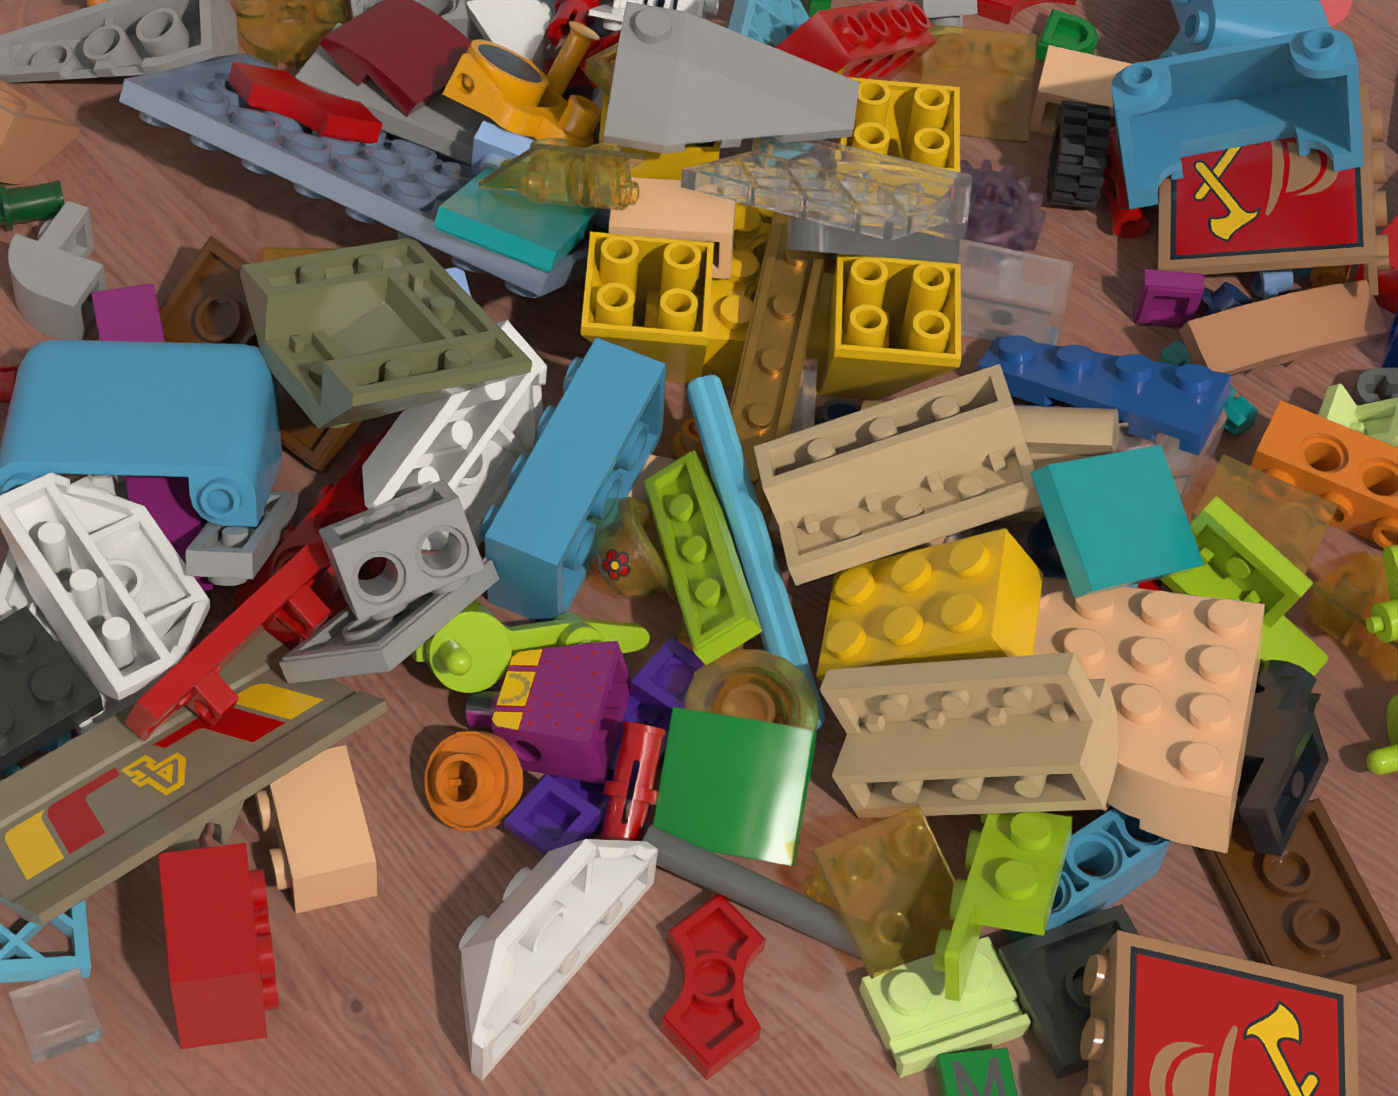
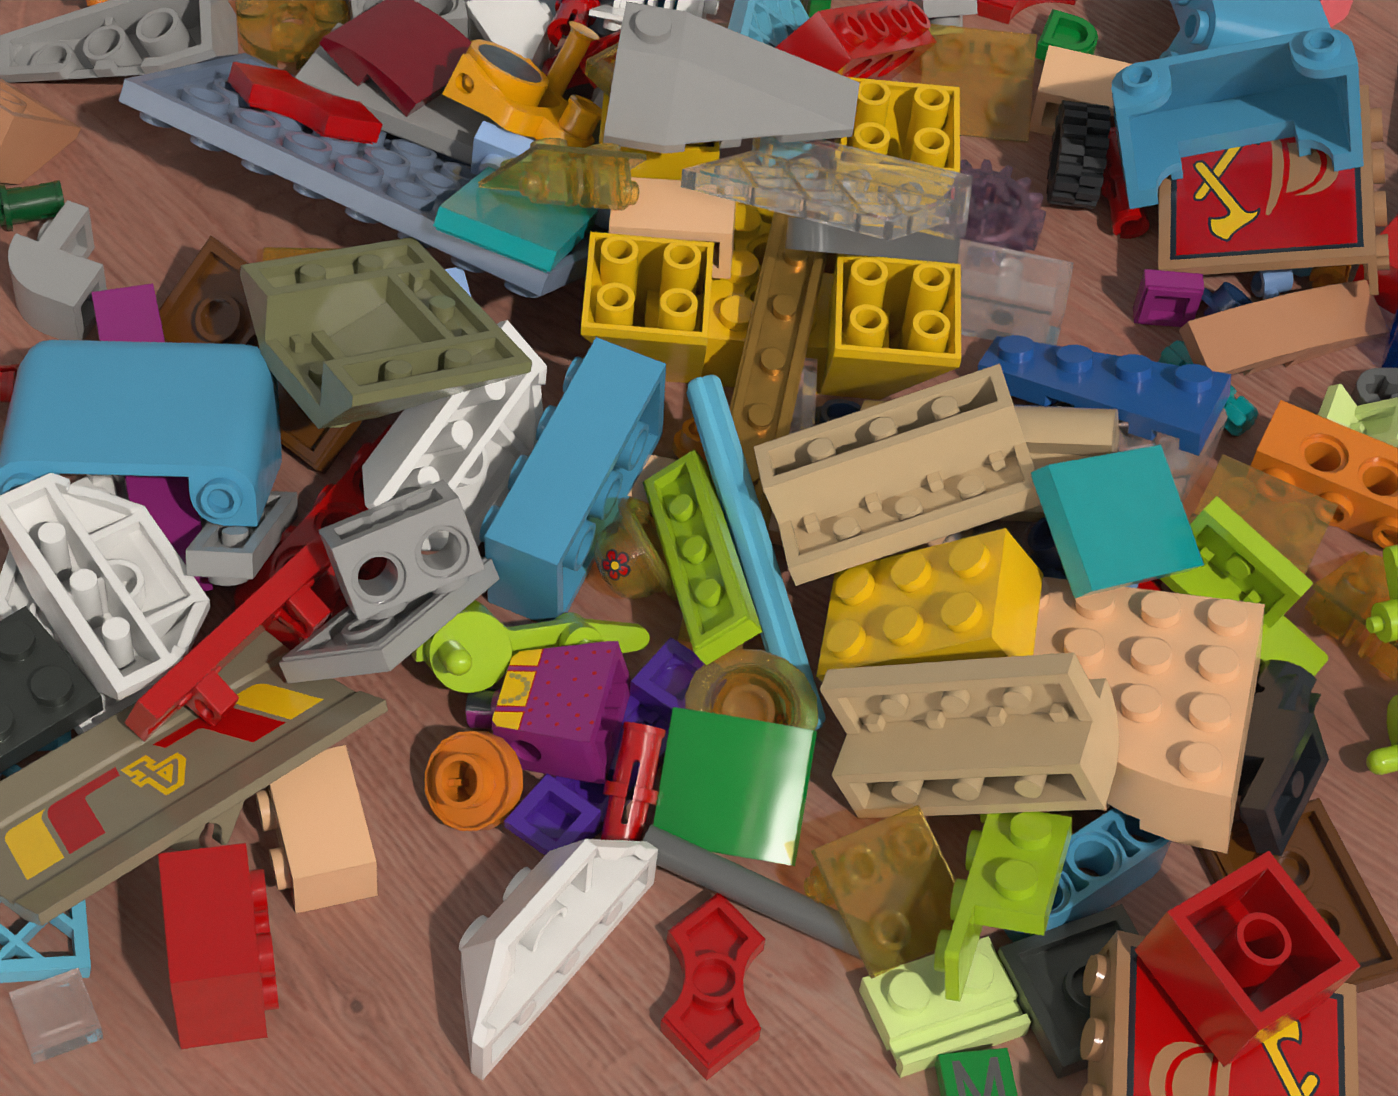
(1246, 958): none -> red brick

